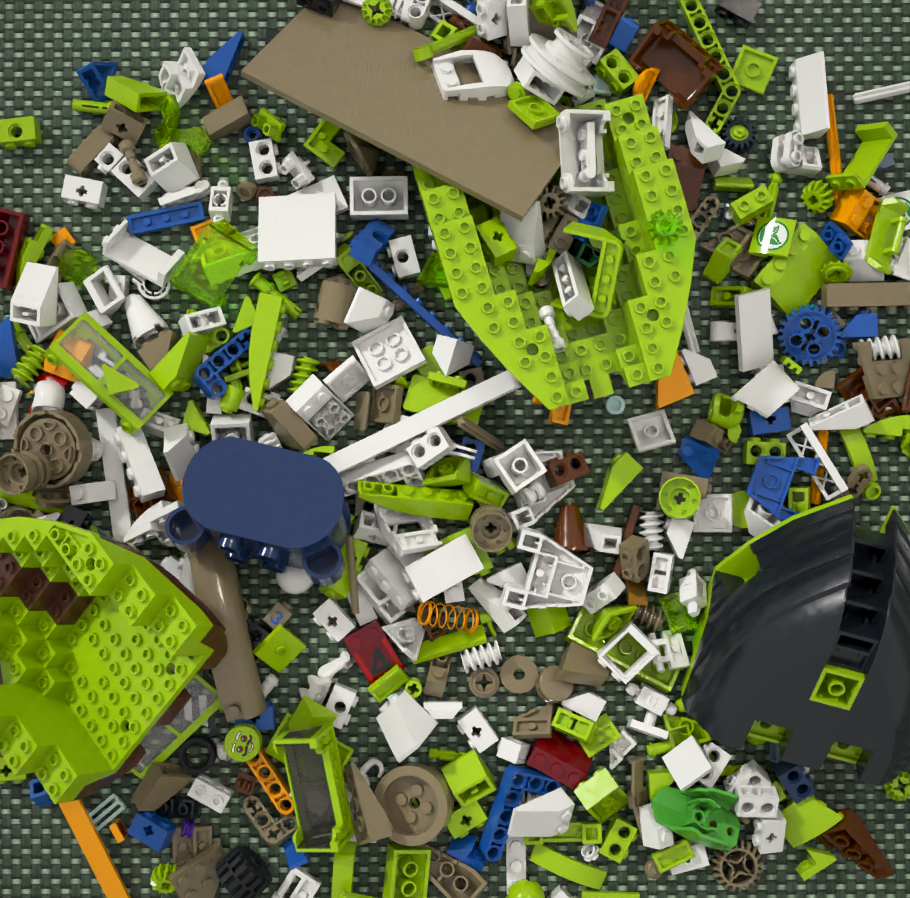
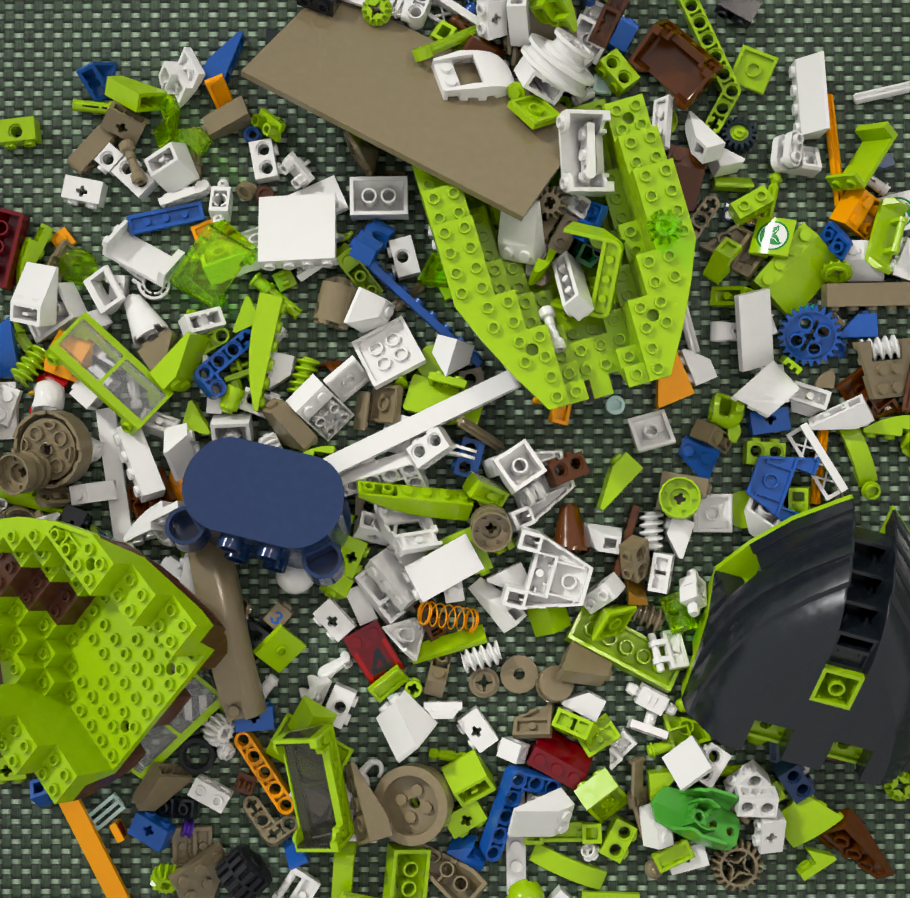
(117, 382): lime slope -> none
(219, 730): none -> white gear
(243, 742): lime head -> none
(320, 144): lime plate -> none
(352, 575): dark tan piece -> none
(448, 472): lime slope -> none
(486, 618): lime hand -> none
(496, 242): lime brick -> none
(618, 674): white window -> none
(645, 82): light orange tile -> none
(817, 196): lime gear -> none
(858, 481): dark tan beam -> none

